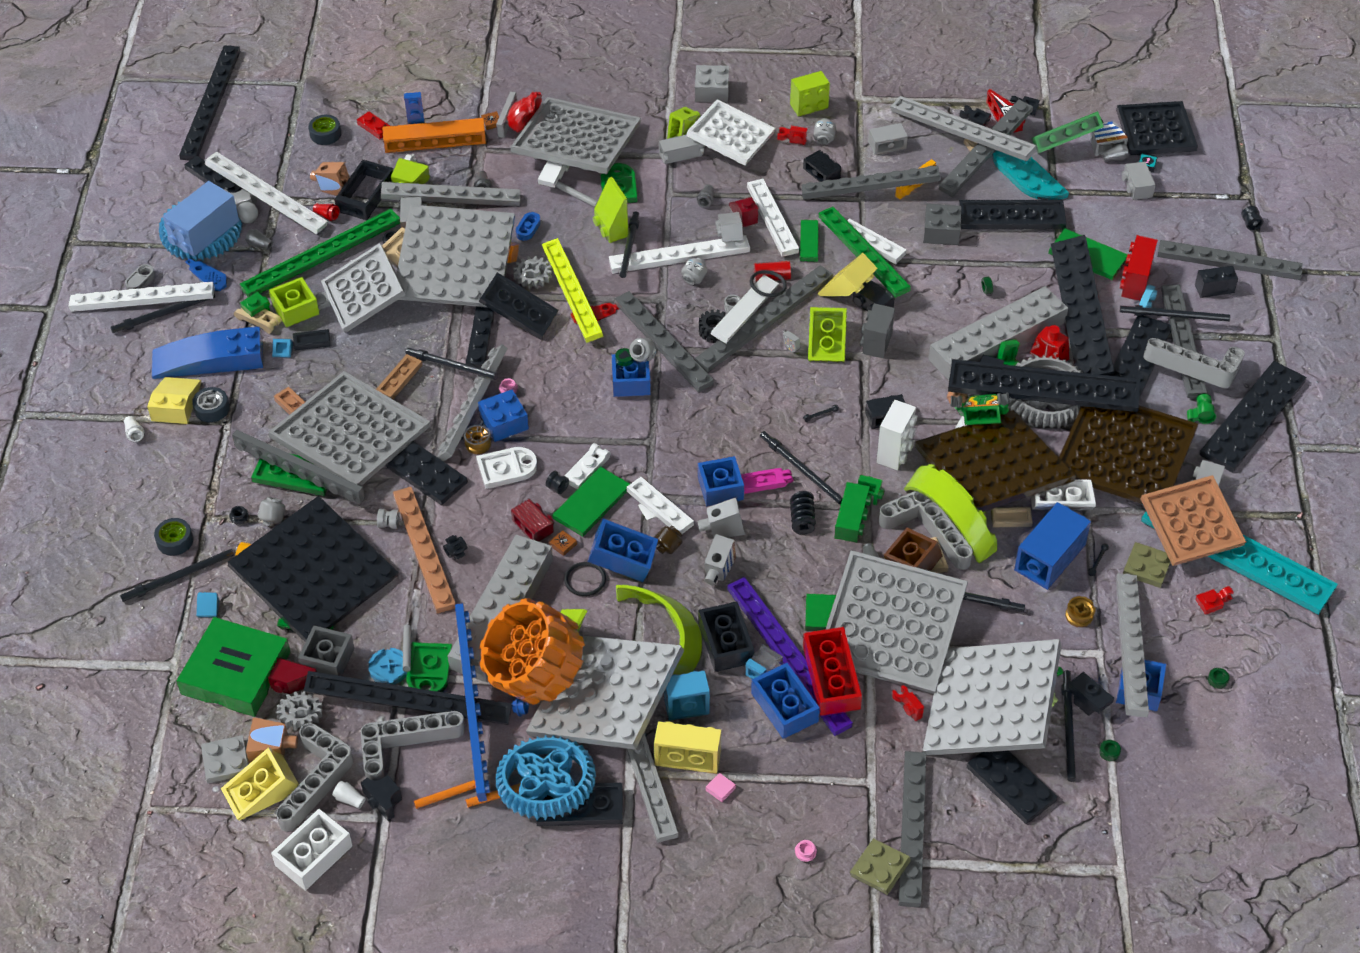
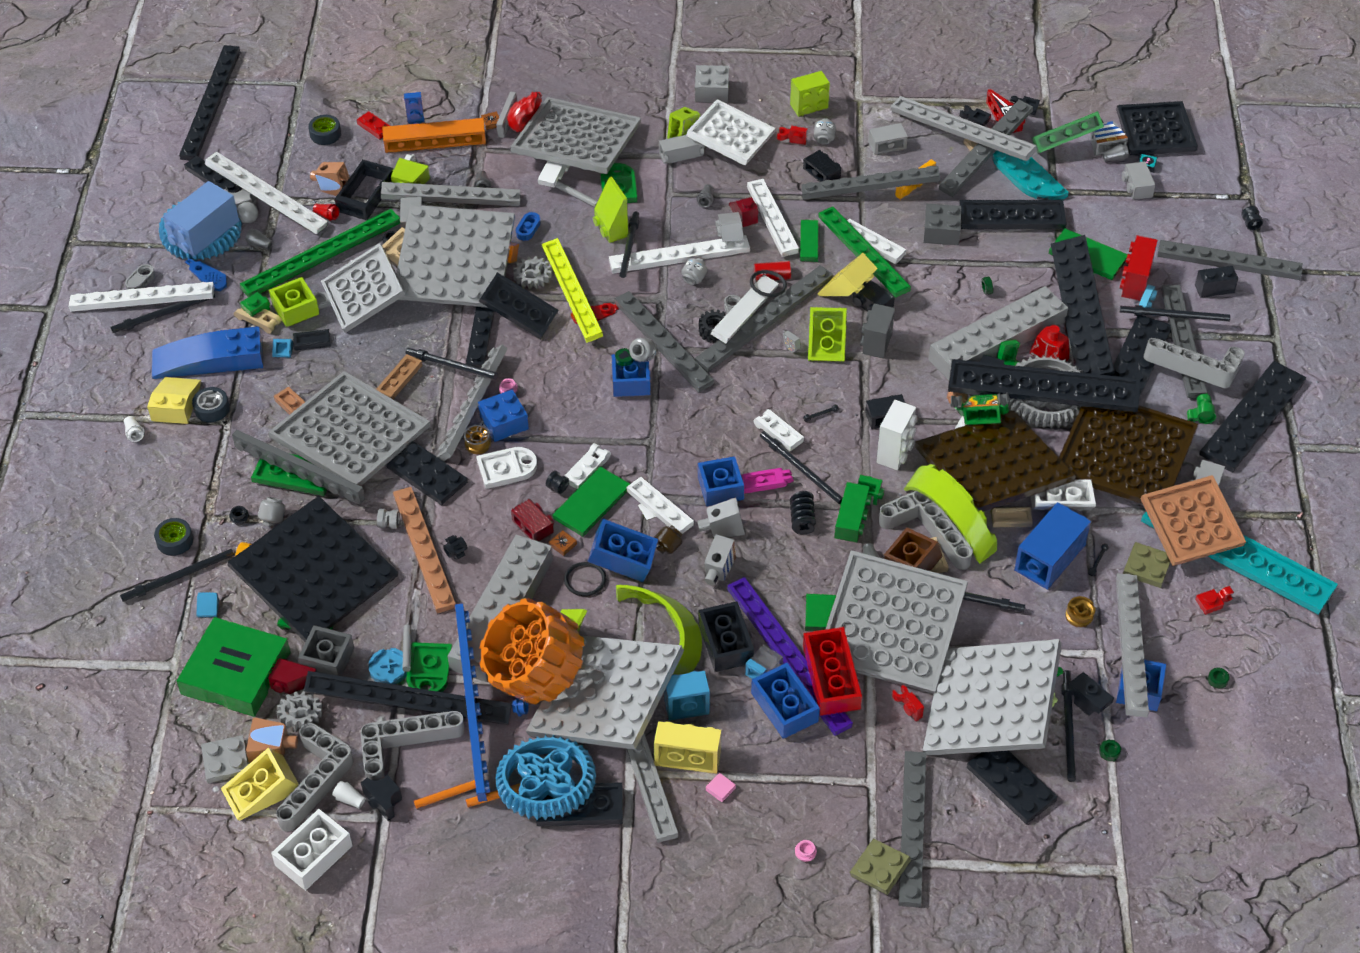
(779, 429): none -> white plate

